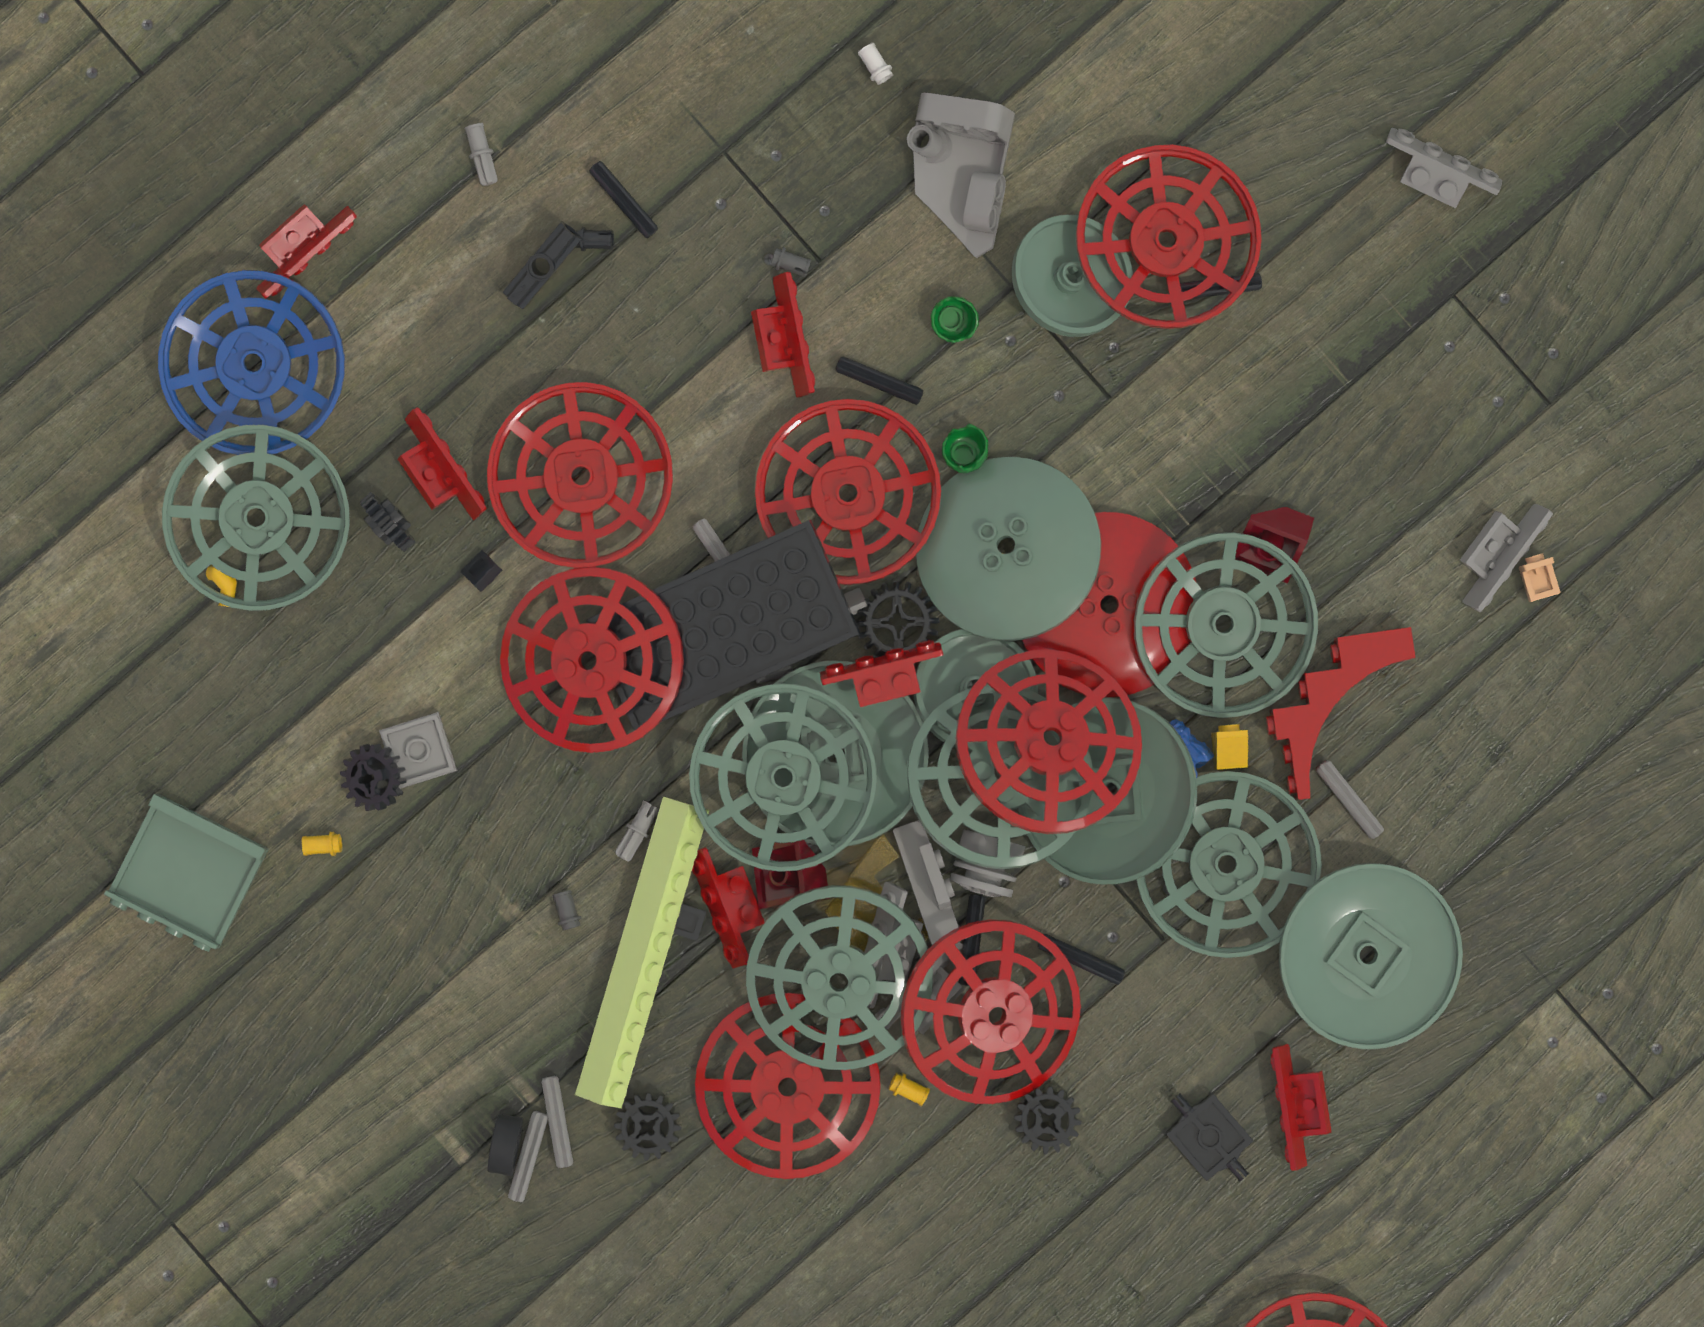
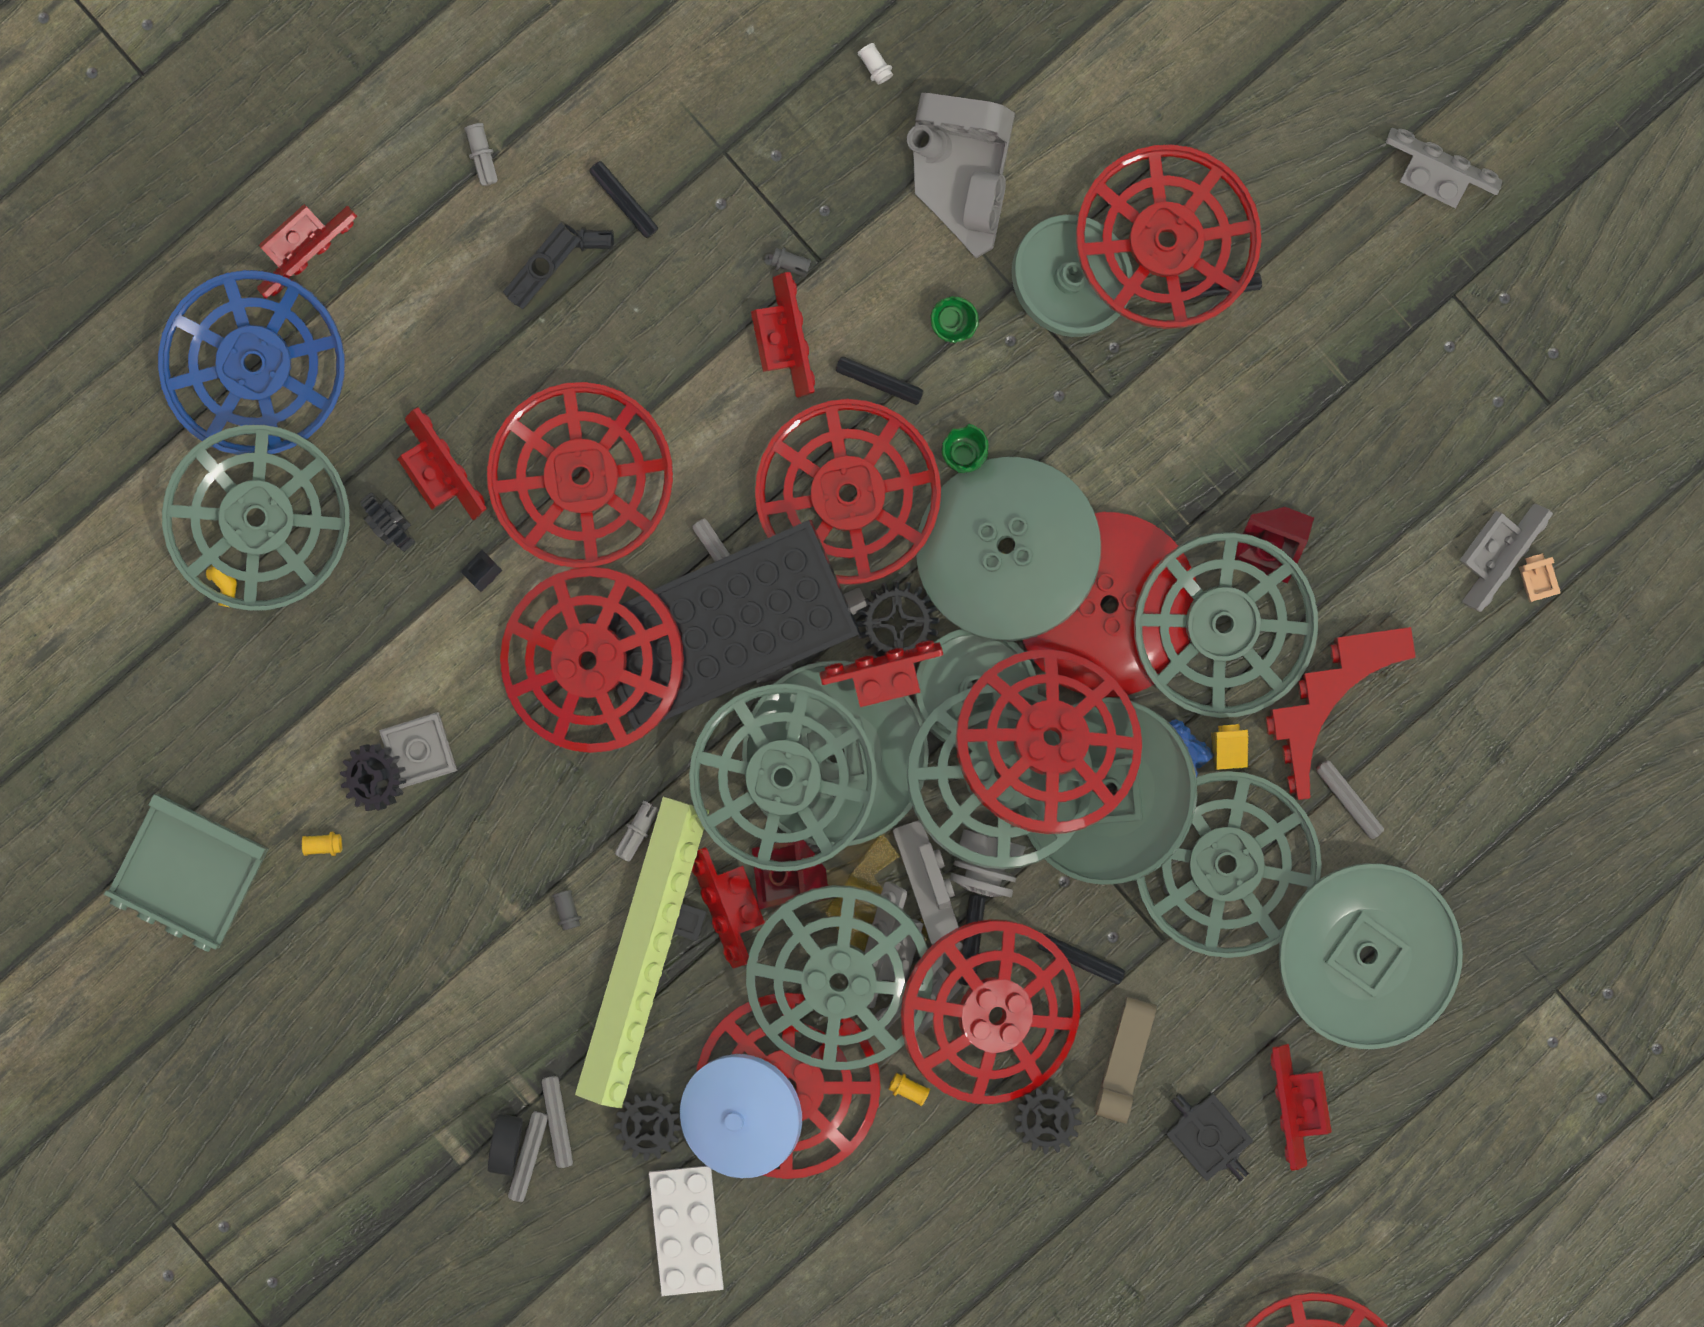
(686, 1230): none -> white plate
(741, 1116): none -> light blue dish
(1124, 1060): none -> dark tan beam

